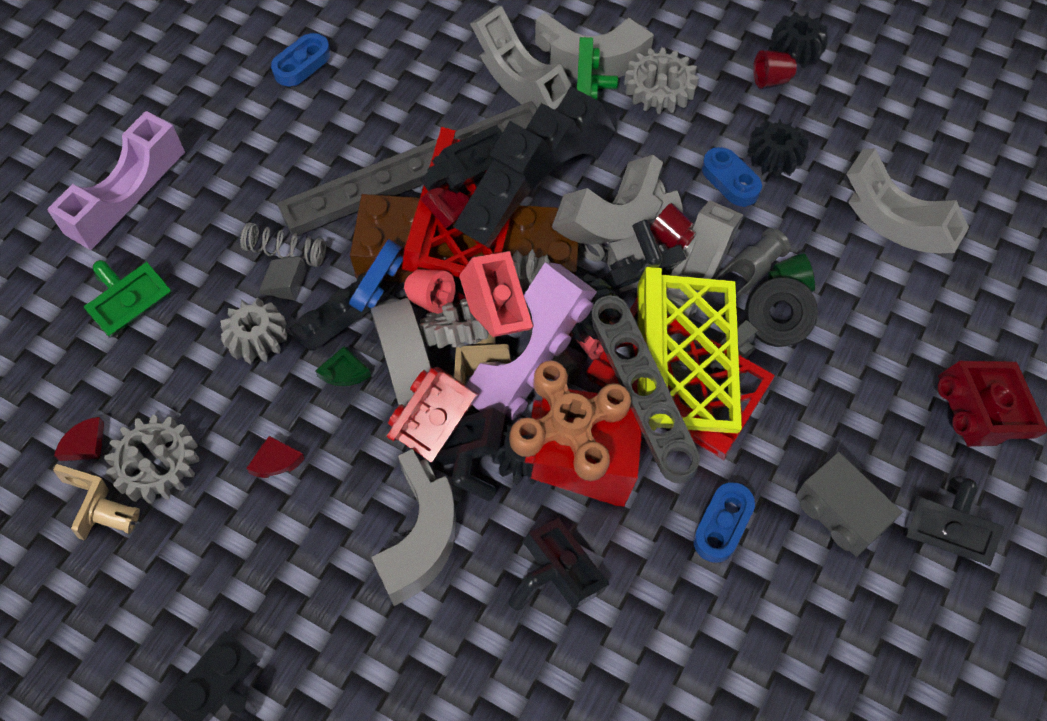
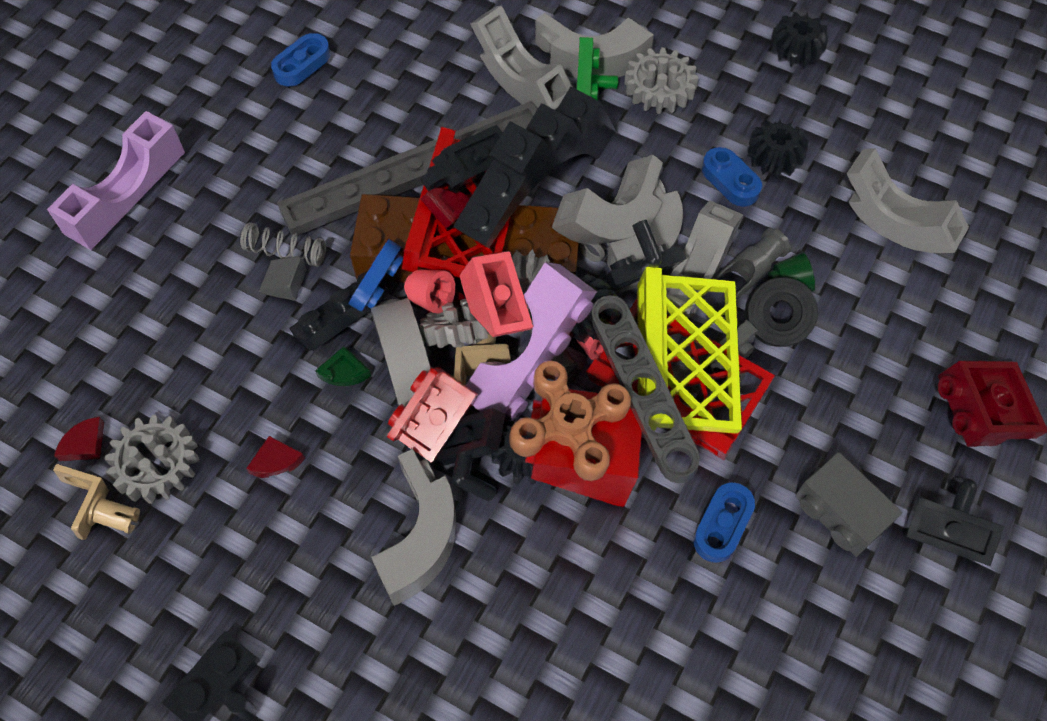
(125, 297): green plate -> none
(253, 331): light grey gear -> none
(562, 563): black plate -> none
(673, 228): dark red hat -> none
(773, 68): dark red hat -> none

